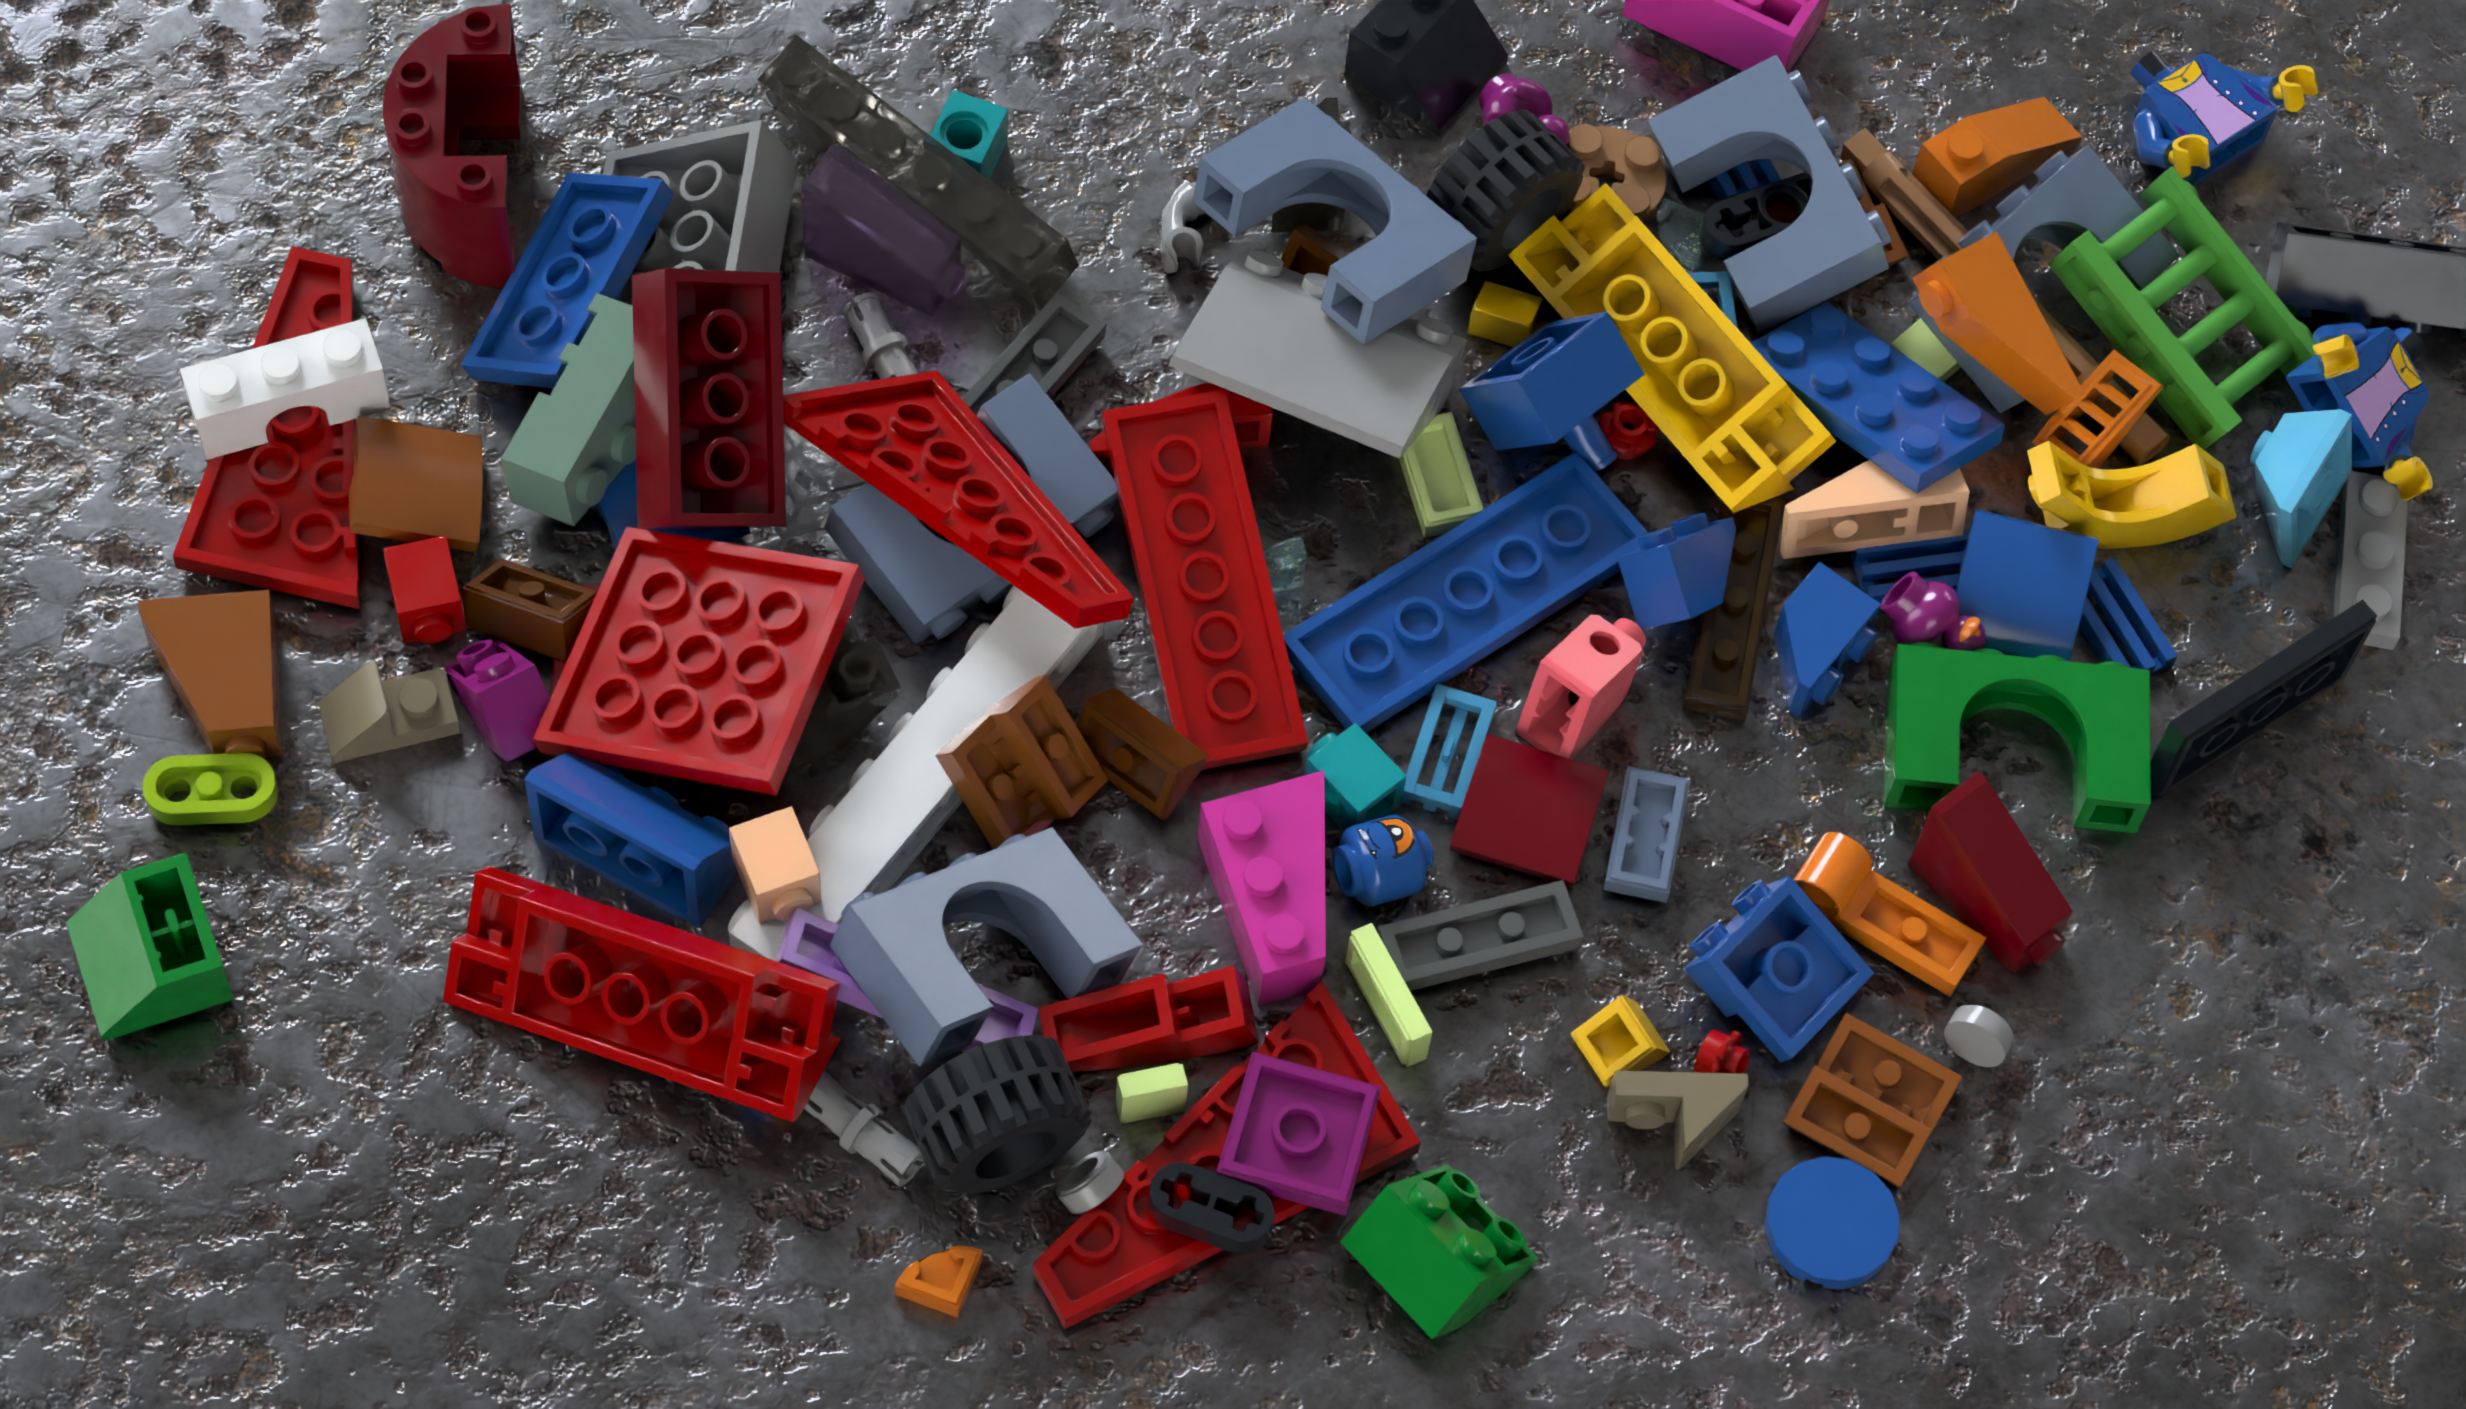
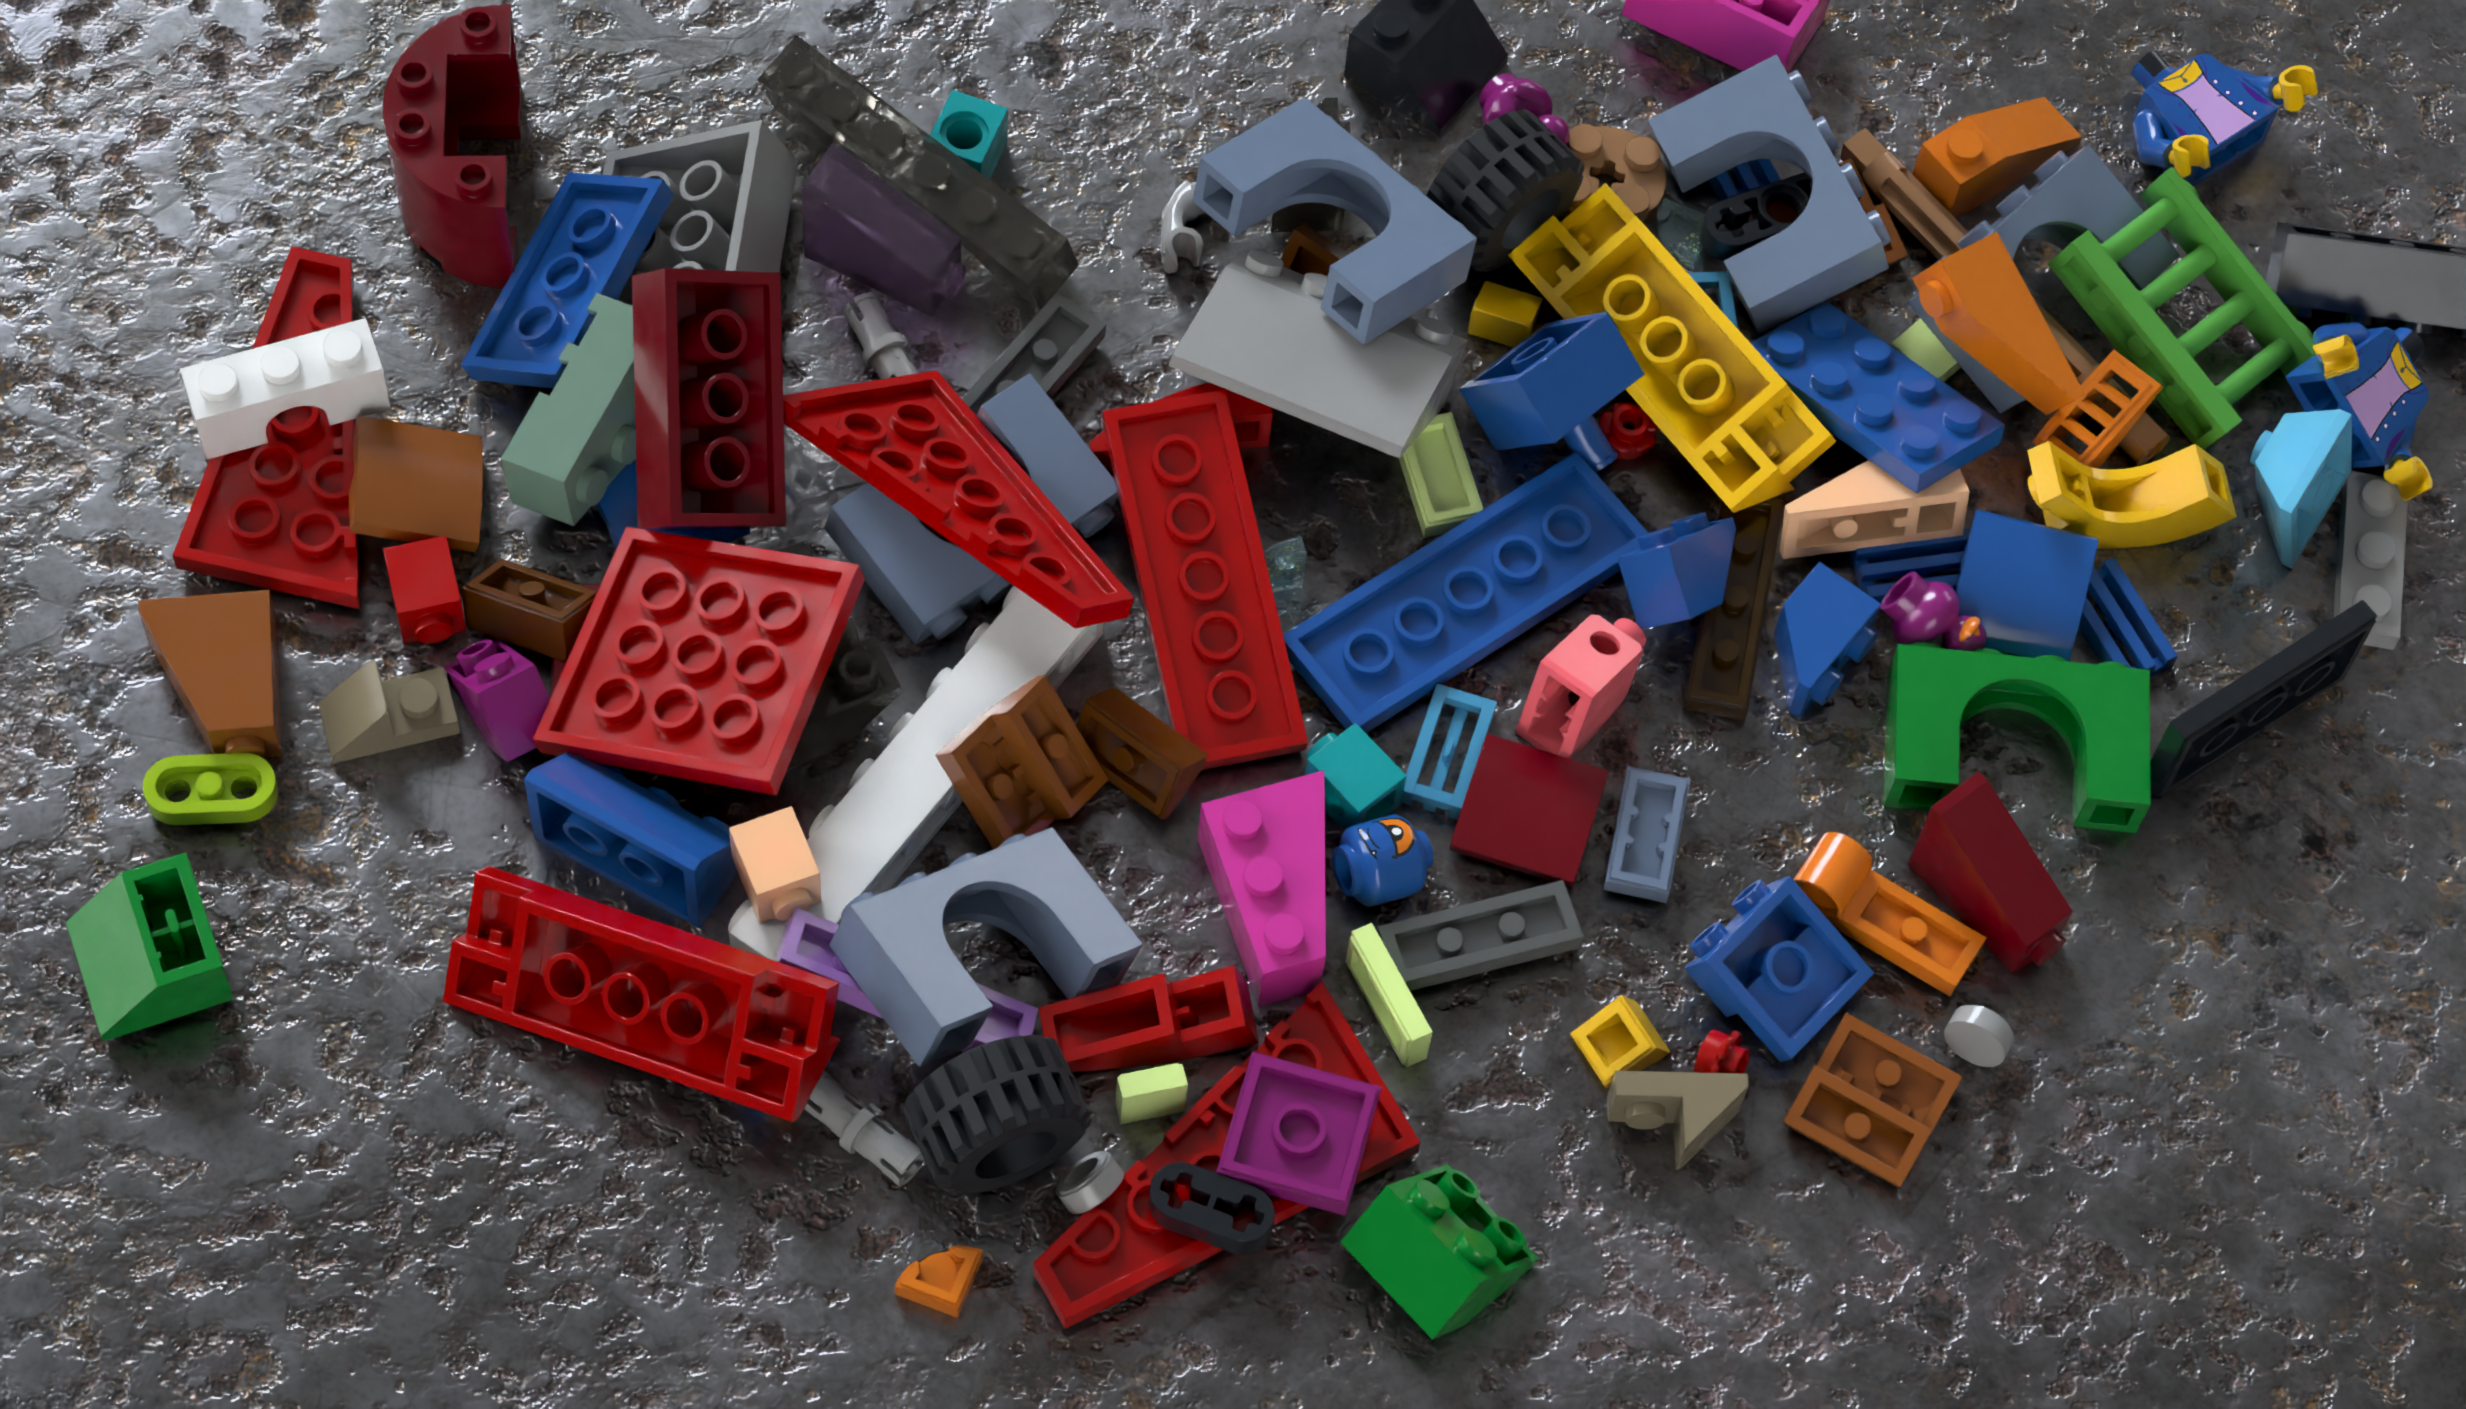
(1831, 1222): blue tile -> none

